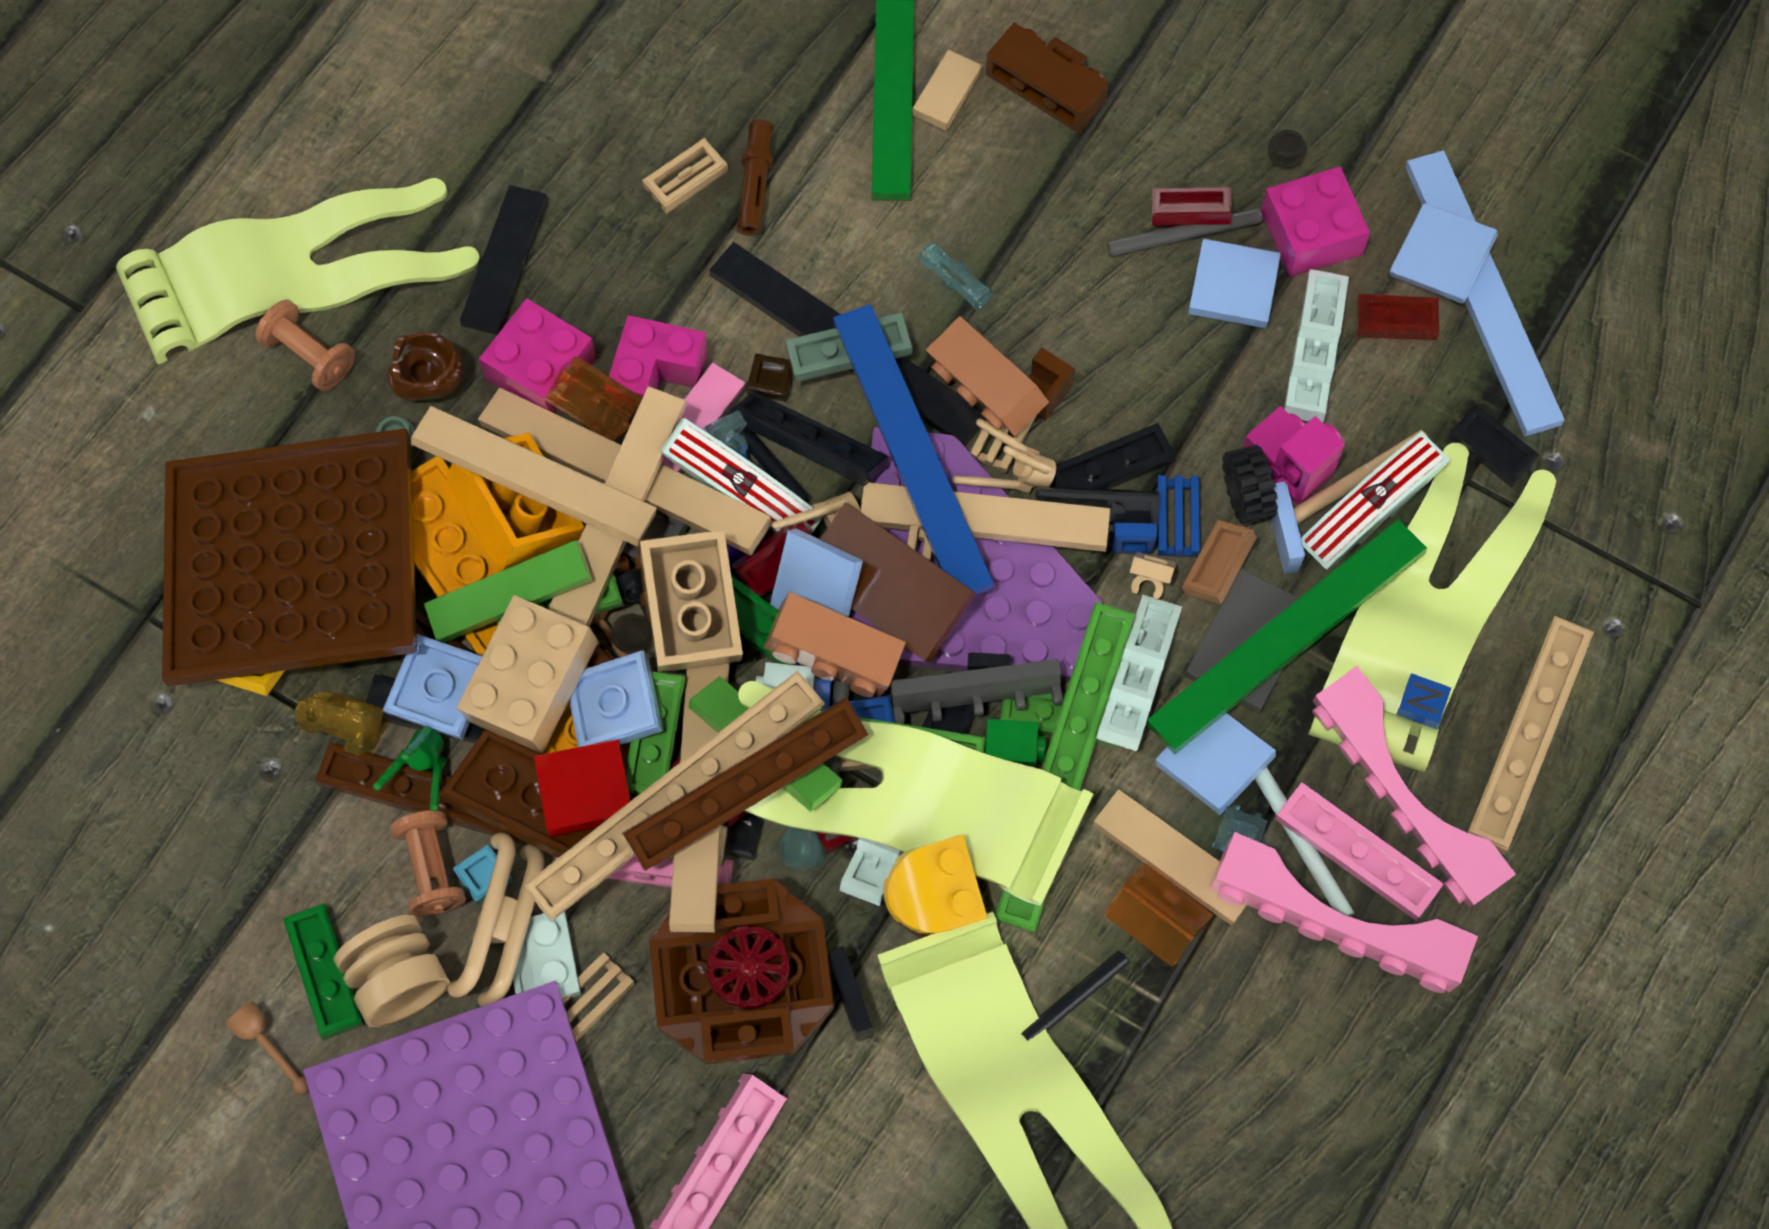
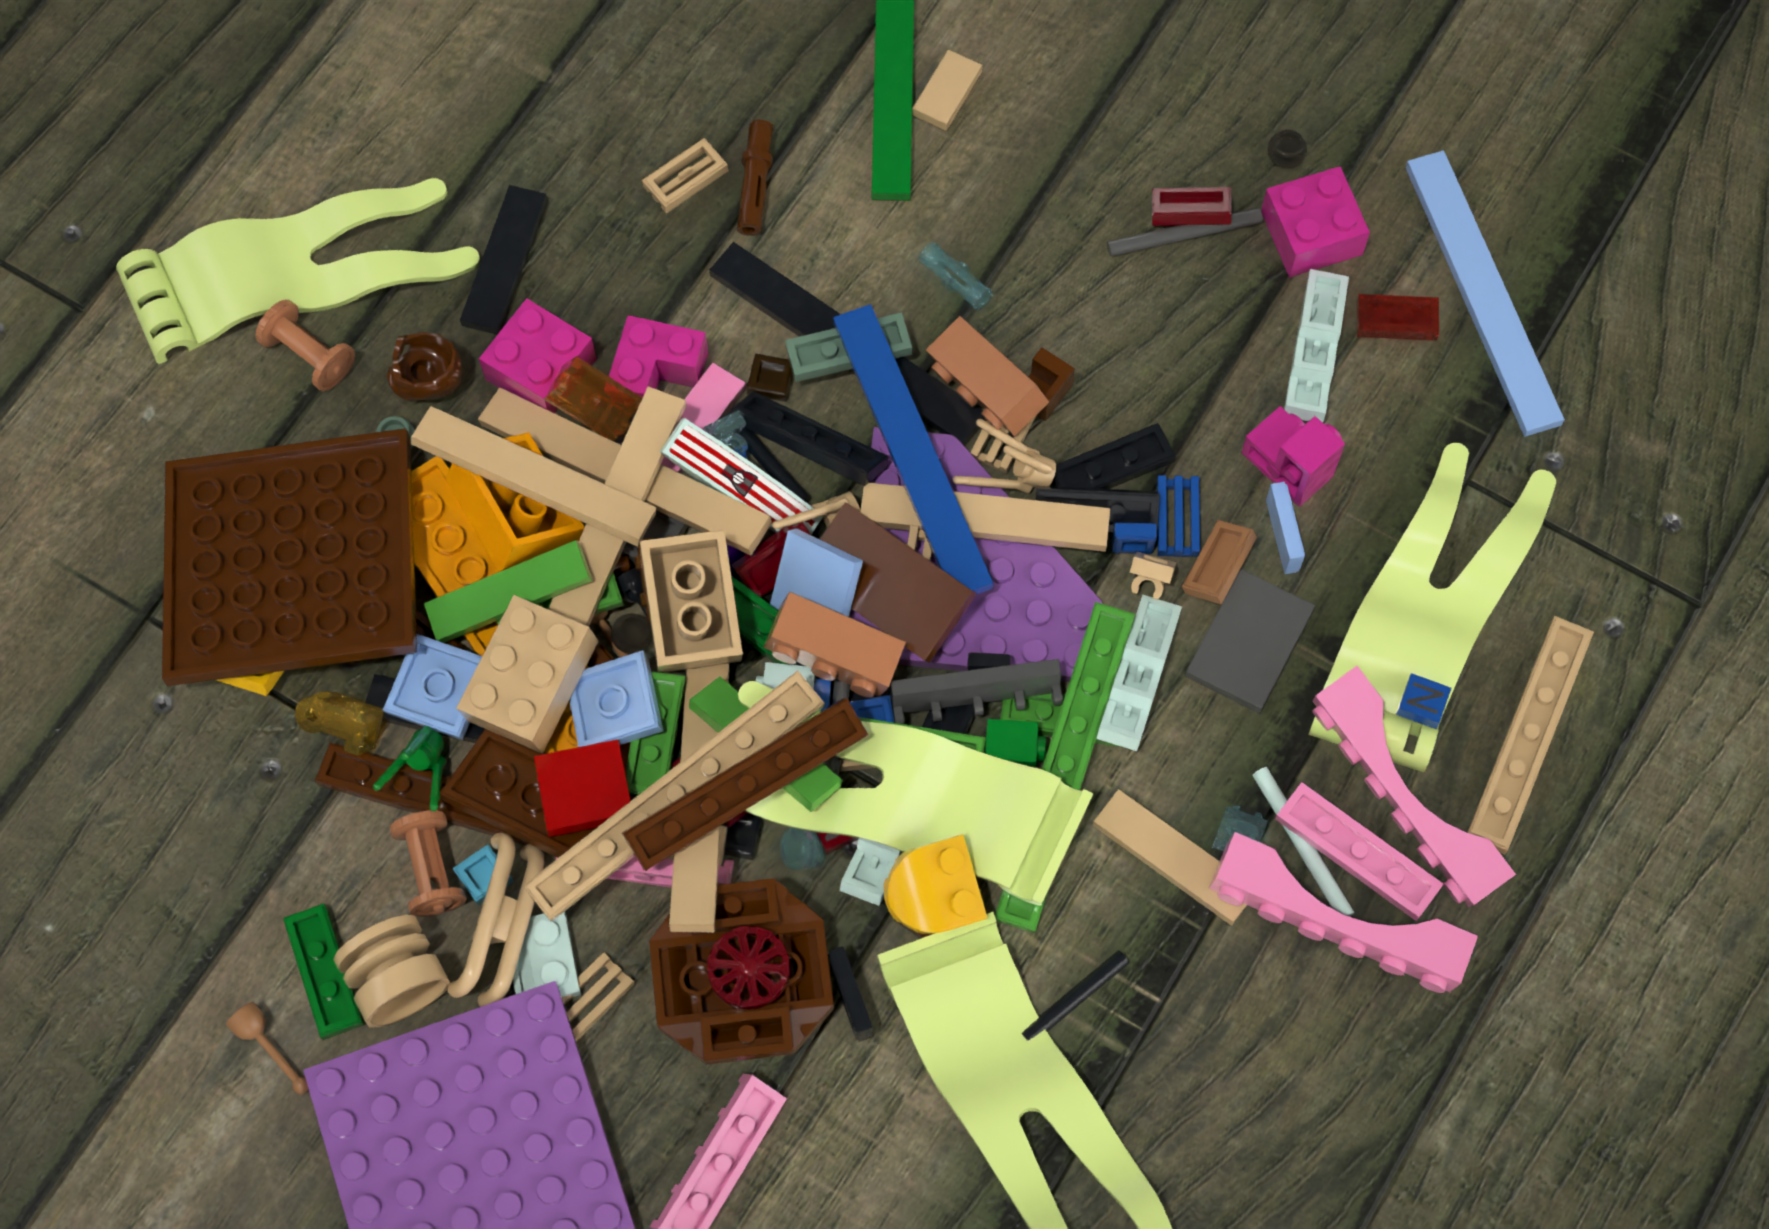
(1048, 76): reddish brown piece -> none
(1158, 914): clear orange panel -> none
(1218, 763): light blue tile -> none
(1234, 283): light blue tile -> none
(1249, 484): black tyre -> none
(1286, 636): green tile -> none
(1344, 485): tan bar -> none
(1374, 500): slope -> none
(1443, 253): light blue tile -> none
(1494, 446): black tile -> none

